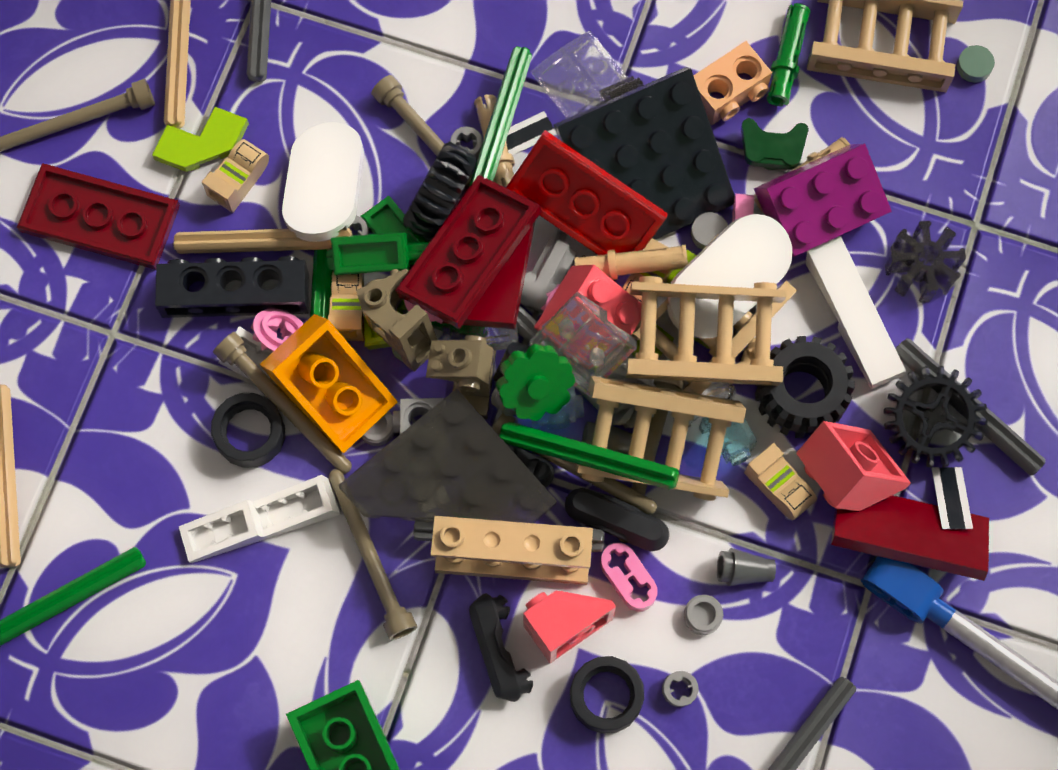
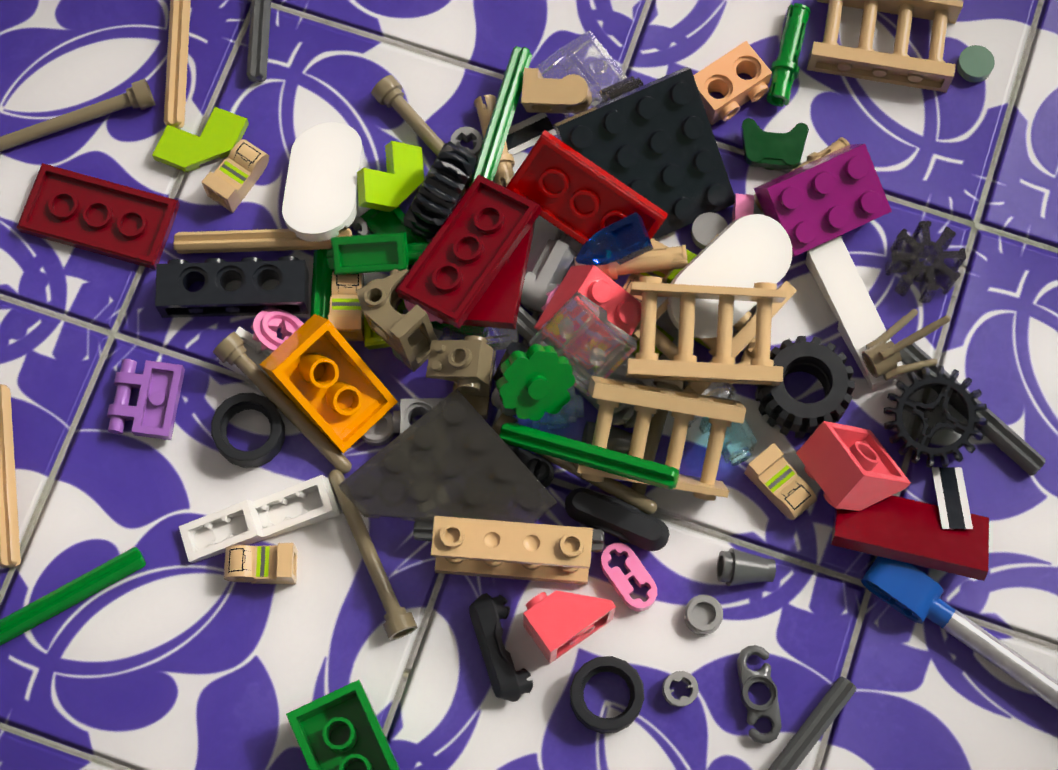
(156, 403): none -> medium lavender plate
(261, 564): none -> tan leg
(389, 189): none -> lime tile
(554, 95): none -> tan leg
(616, 243): none -> clear blue plate
(754, 712): none -> dark grey piece
(882, 357): none -> dark tan plant

